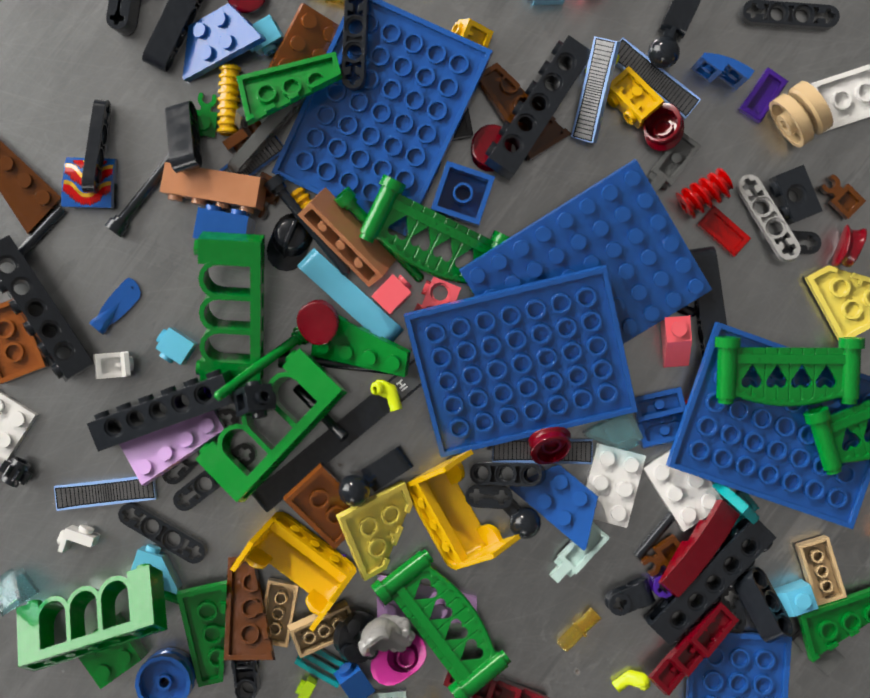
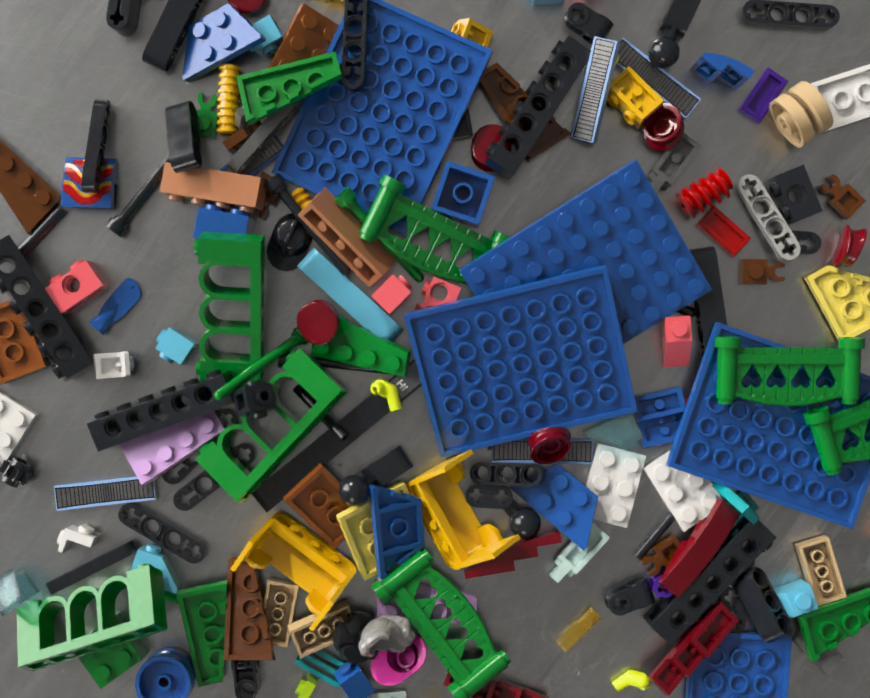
(90, 285): none -> coral brick
(91, 567): none -> black beam
(396, 527): none -> blue wing
(520, 550): none -> dark red slope
(589, 23): none -> black piece
(757, 271): none -> reddish brown plate

